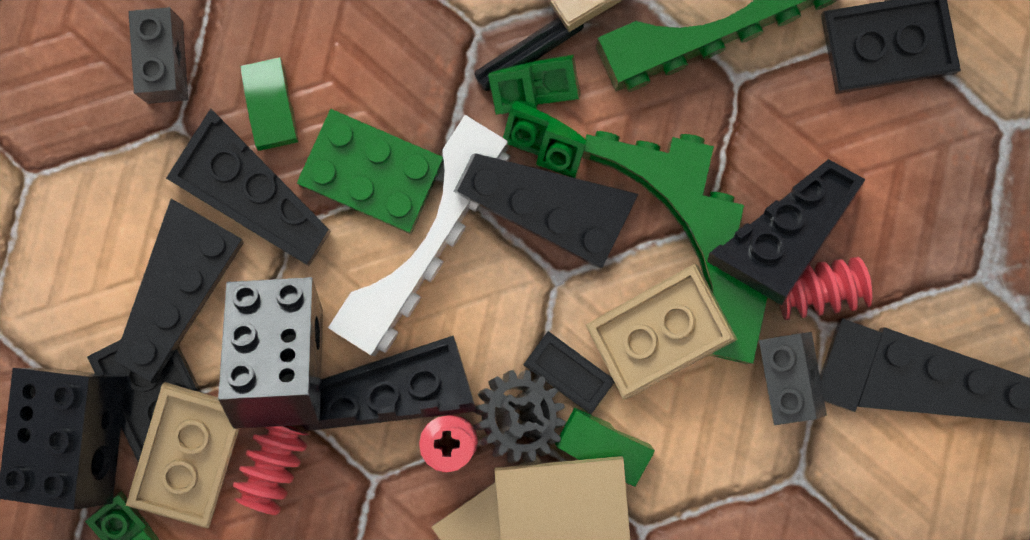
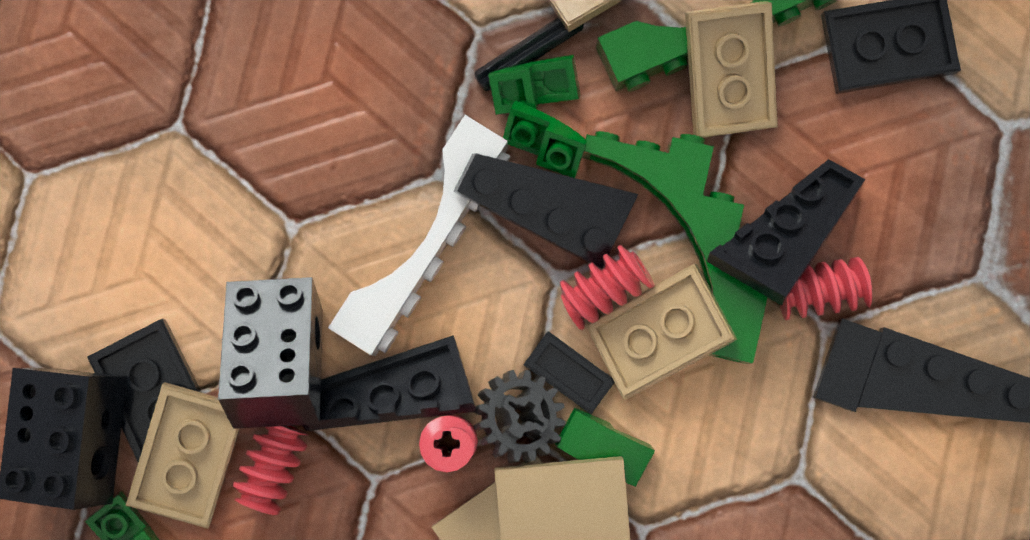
(158, 55): dark grey brick -> none
(177, 282): black wing -> none
(239, 184): black wing -> none
(269, 104): green slope -> none
(370, 171): green plate -> none
(604, 287): none -> coral piece
(731, 69): none -> tan tile
(792, 378): dark grey brick -> none

